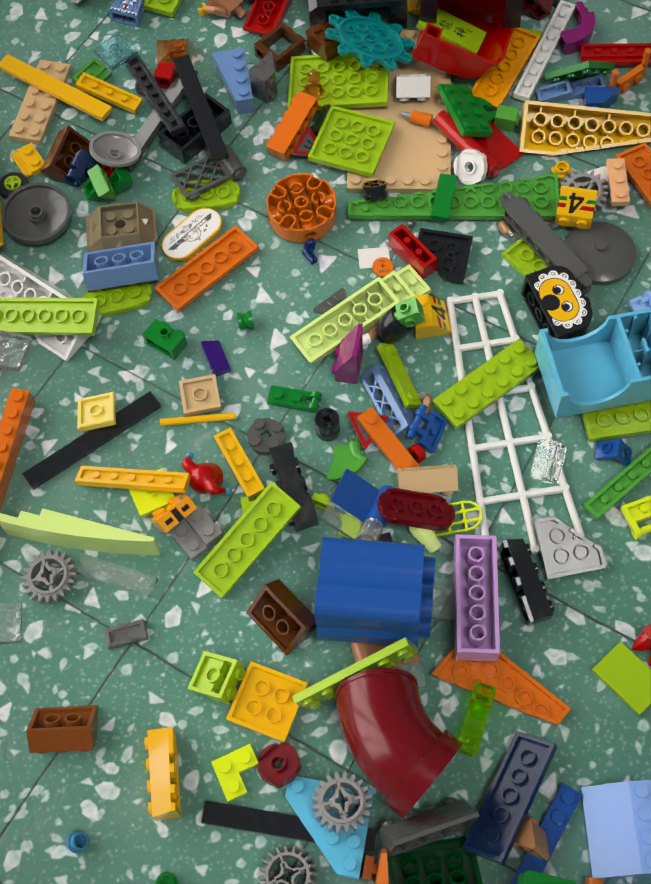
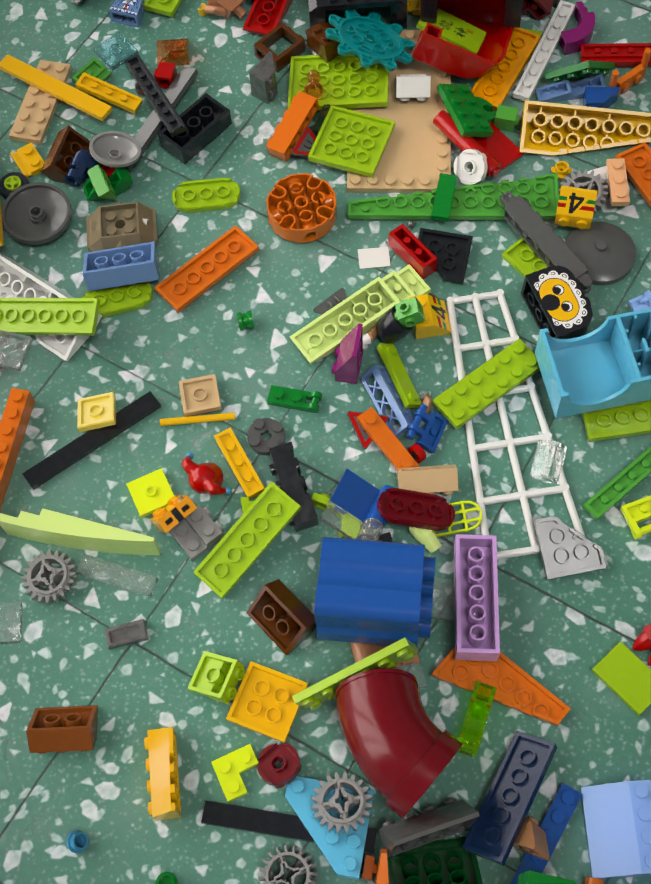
(133, 479): yellow plate -> none
(165, 339): green brick -> none
(192, 235): white tile -> none
(200, 108): black tile -> none
(215, 357): dark purple slope -> none
(231, 167): dark grey piece -> none
(234, 74): medium blue wedge -> none
(308, 251): clear blue arm -> none
(327, 424): black wheel -> none
(346, 457): bright green arm -> none
(375, 189): black wheel -> none
(382, 267): orange piece -> none
(418, 117): orange piece -> none
(506, 231): arm -> none
(525, 581): black wedge -> none
(613, 449): blue bracket -> none

